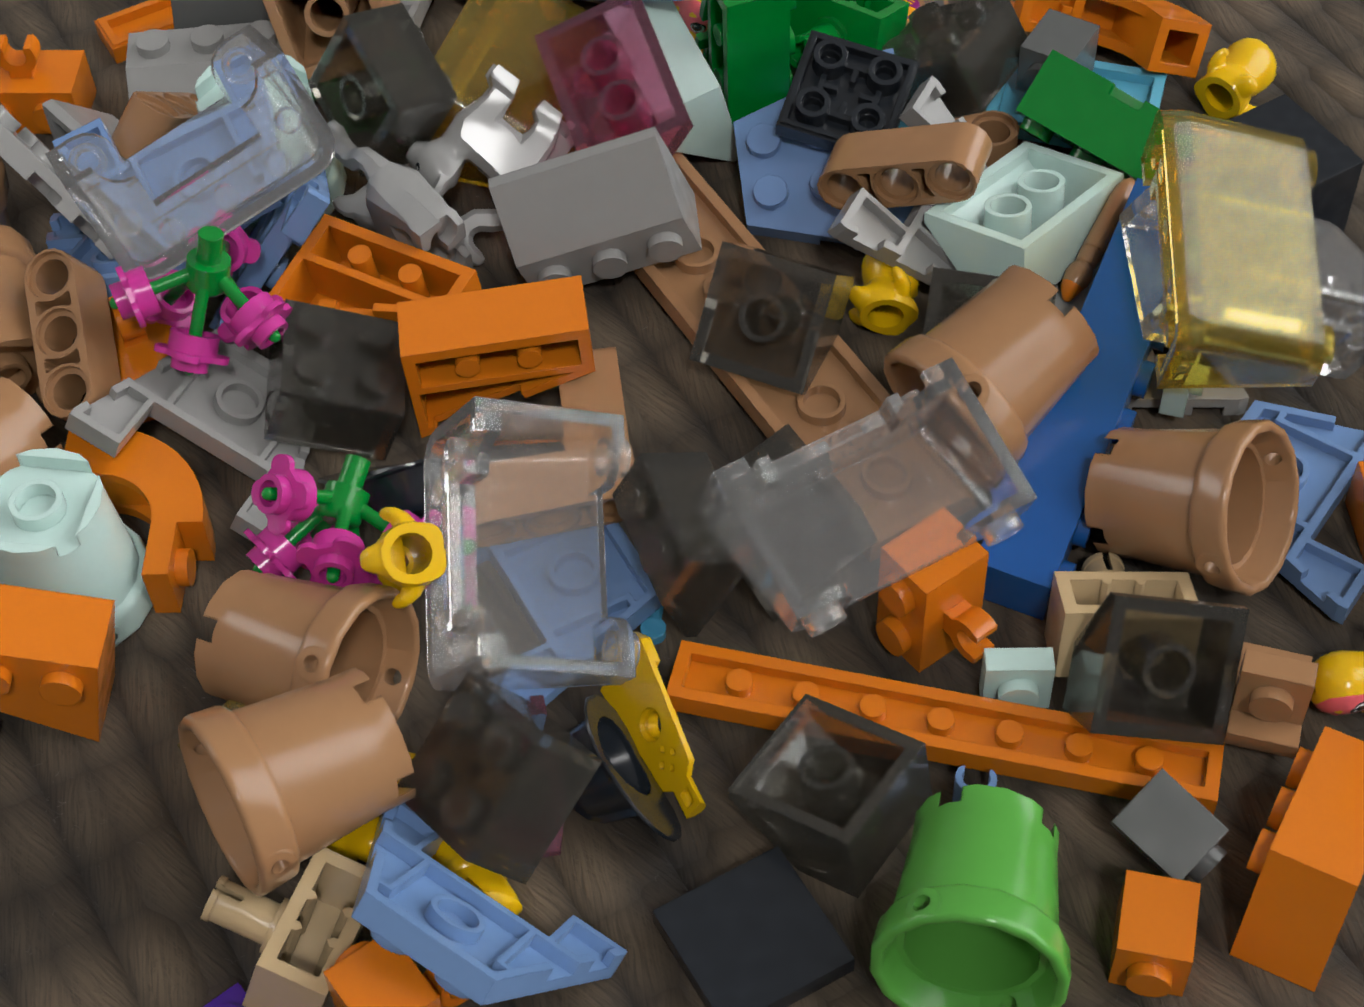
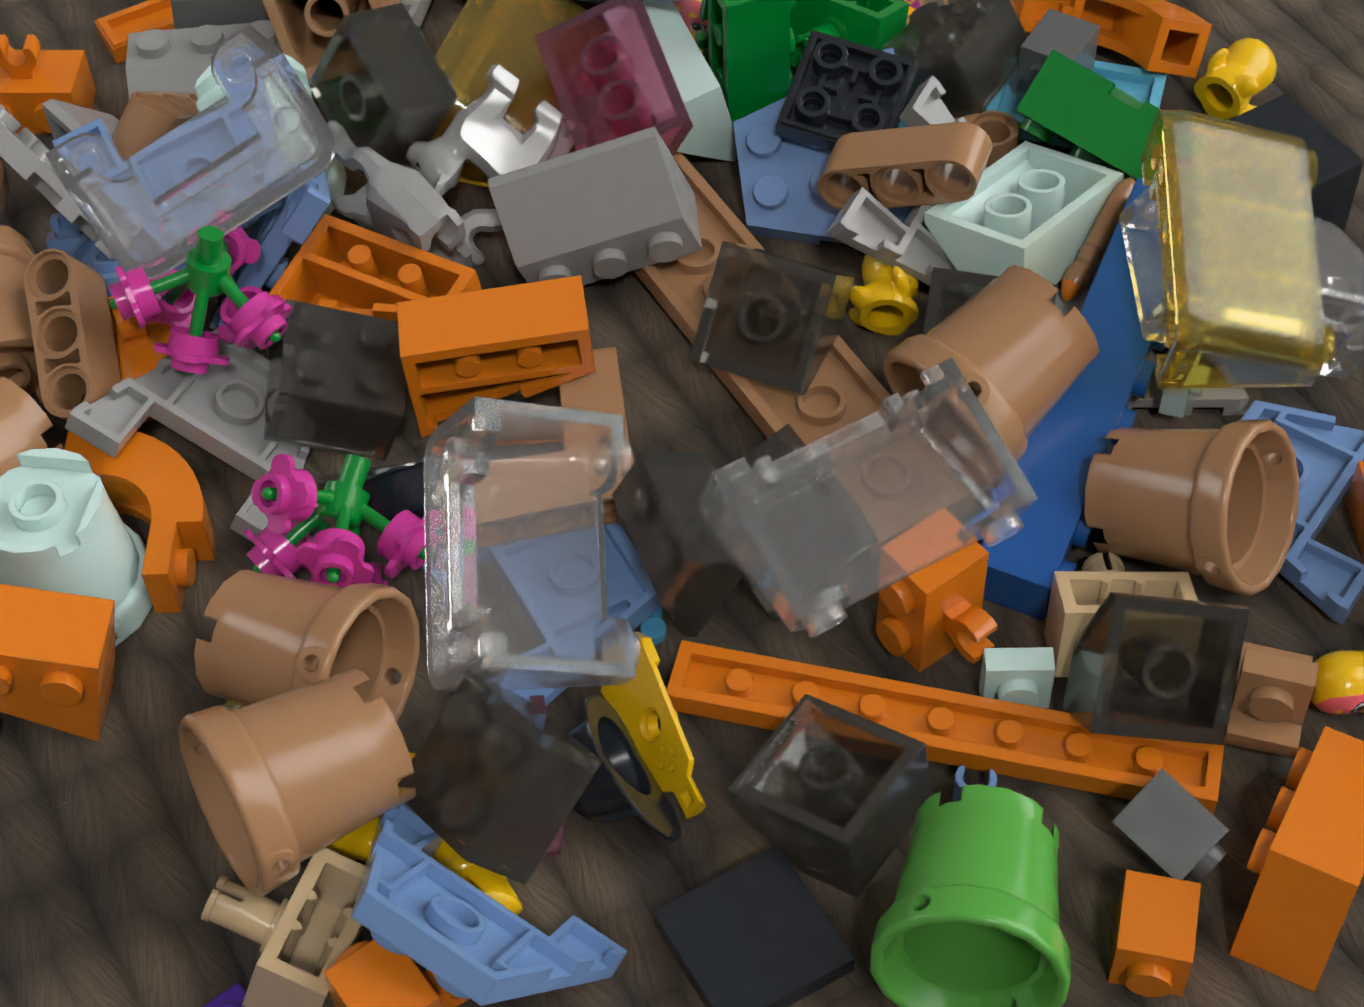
(409, 541): yellow animal -> none

